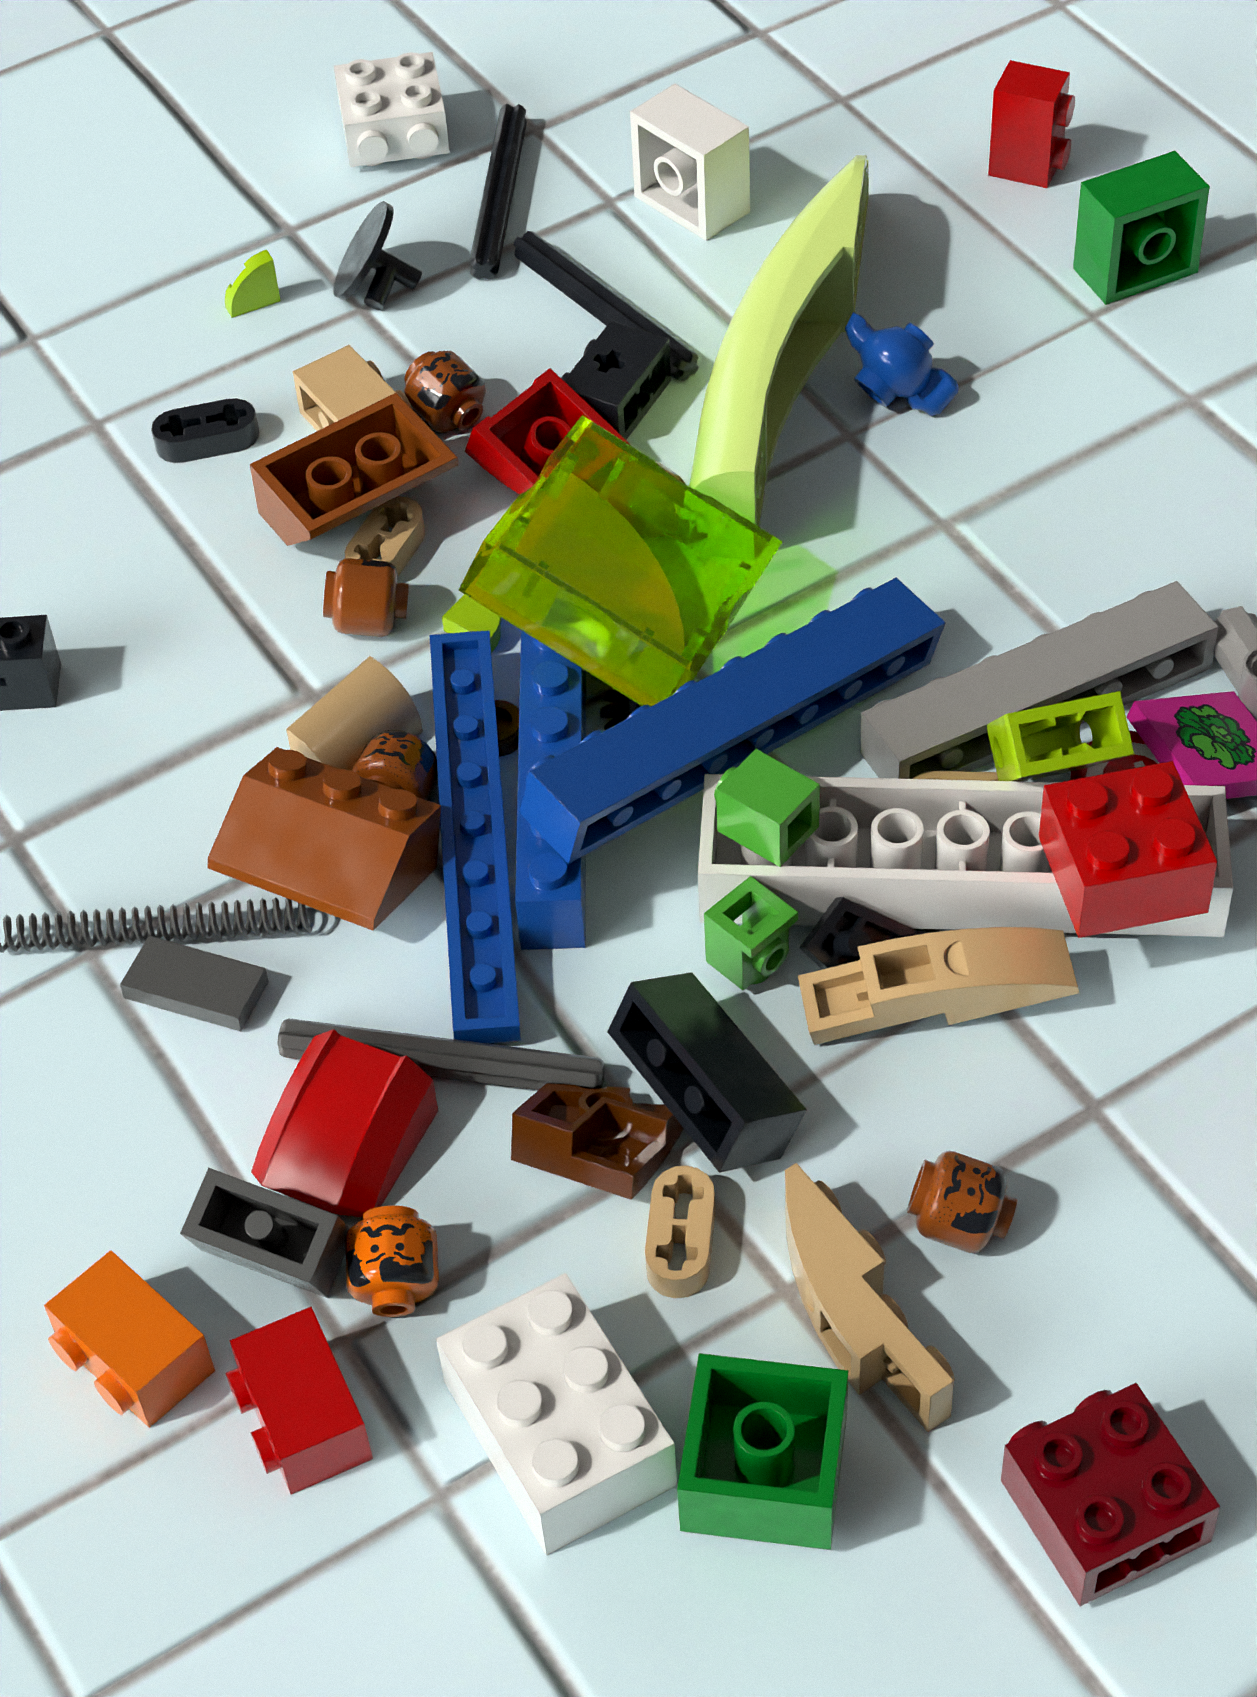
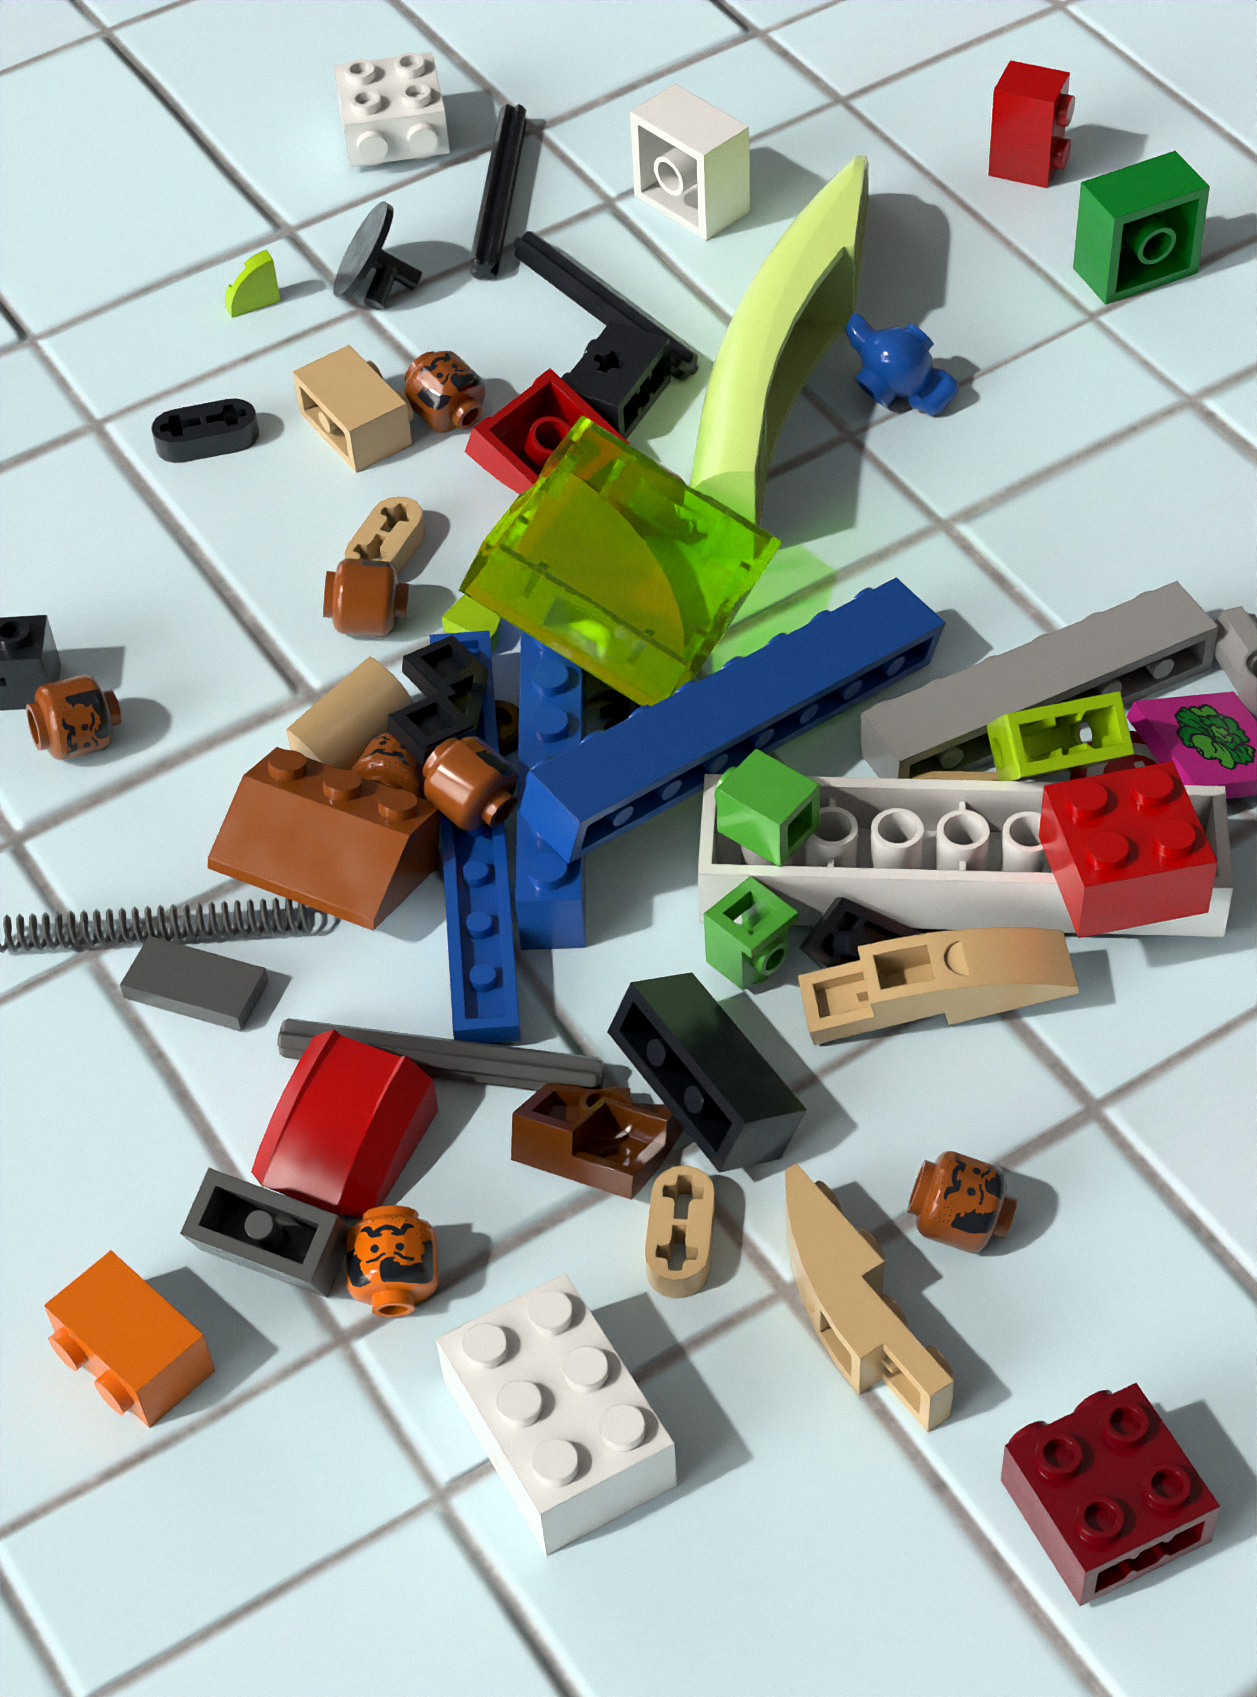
(73, 717): none -> dark orange head
(300, 1401): red brick -> none
(347, 469): dark orange slope -> none
(454, 692): none -> black tile
(470, 783): none -> dark orange head
(763, 1451): green brick -> none

